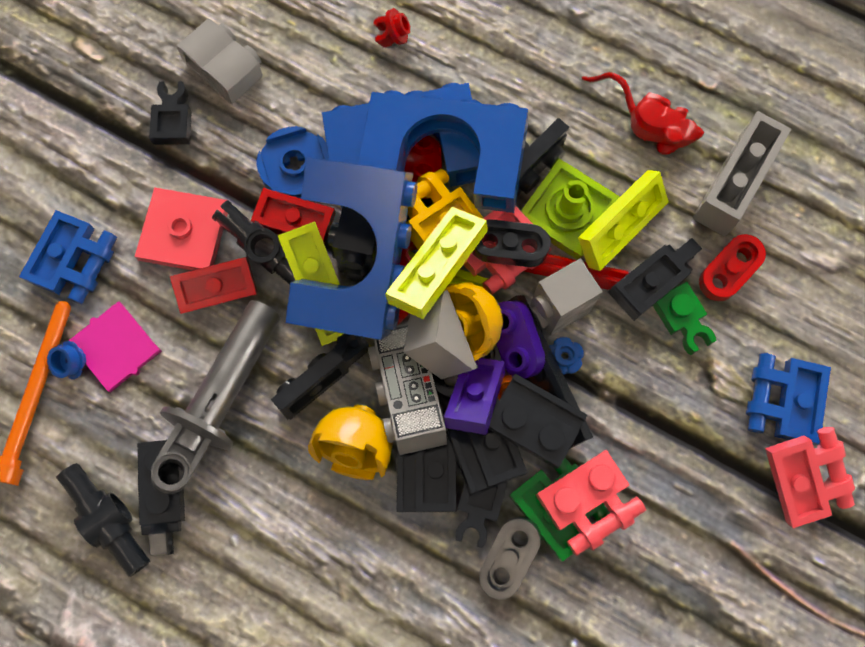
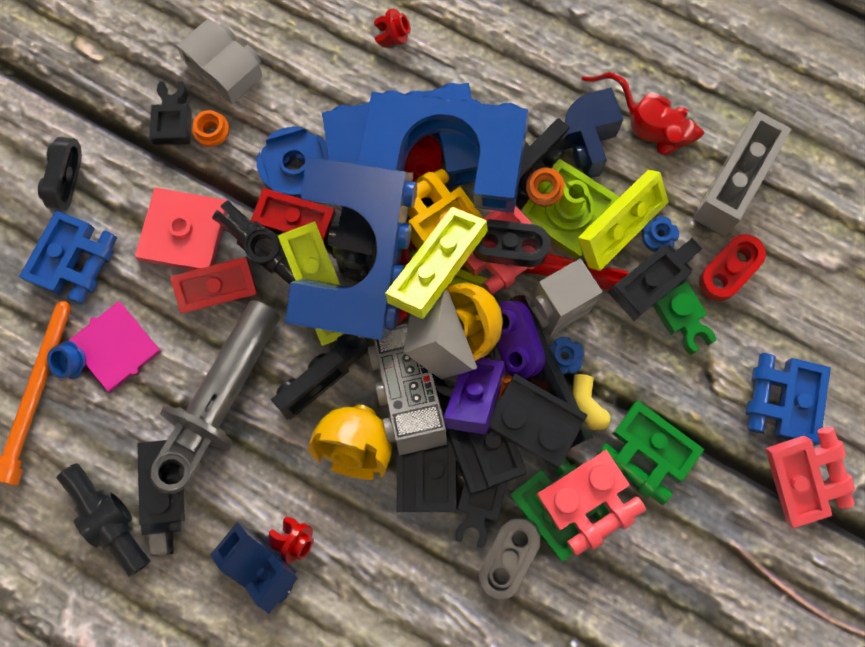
(61, 173): none -> black plate
(206, 120): none -> orange plate
(255, 567): none -> dark blue brick
(294, 544): none -> red plate
(545, 175): none -> orange plate
(582, 391): none -> light yellow arm
(591, 120): none -> dark blue brick
(651, 238): none -> blue plate
(659, 444): none -> green plate

